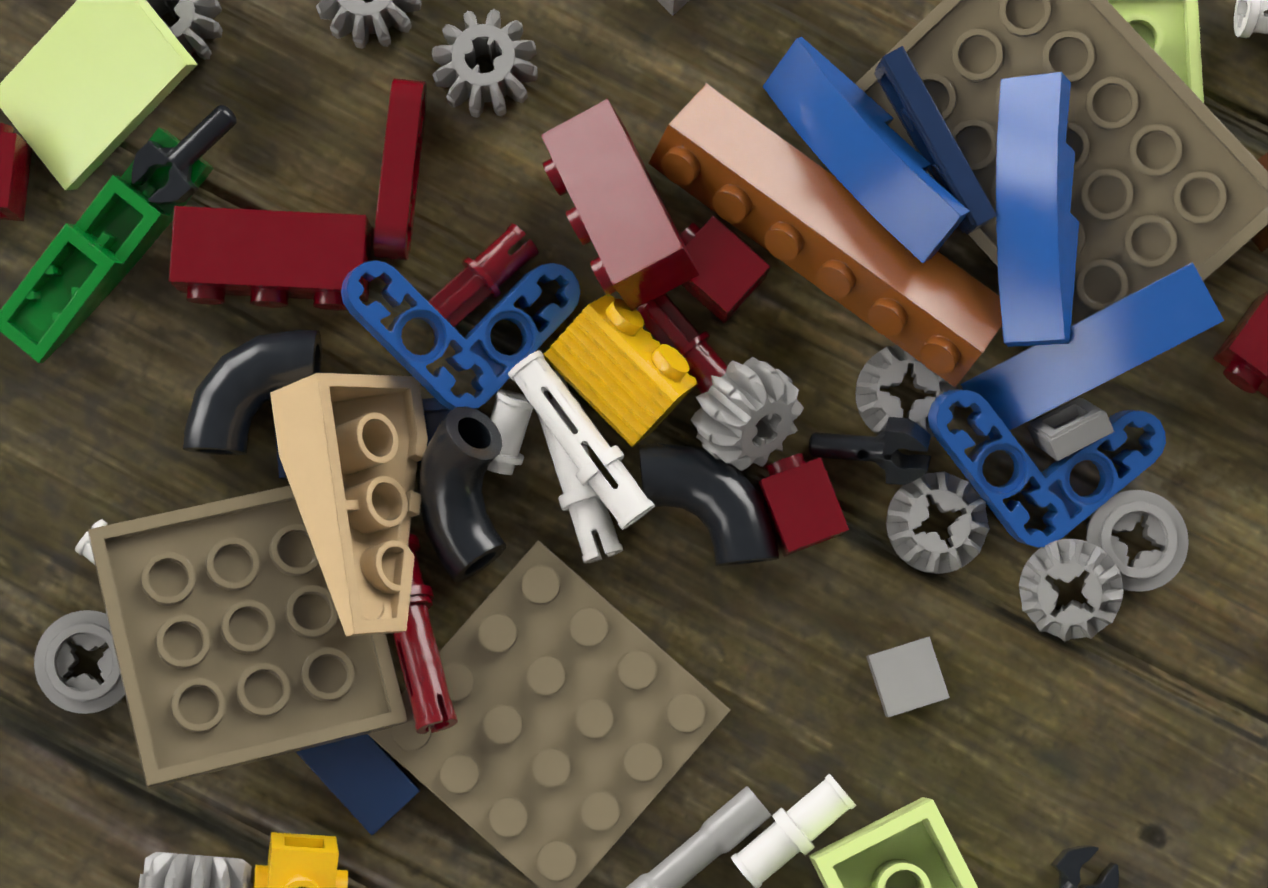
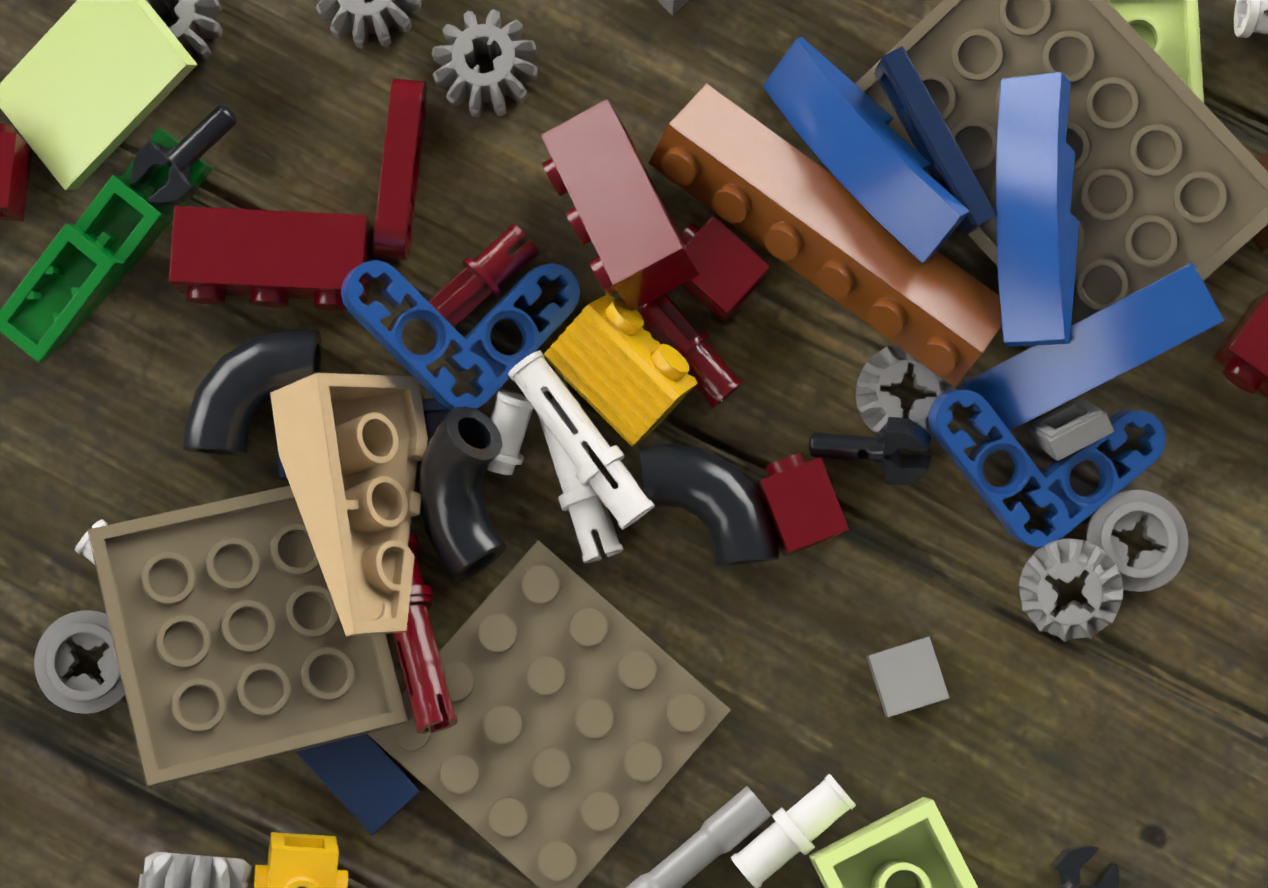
(747, 413): light grey gear -> none
(927, 550): light grey gear -> none

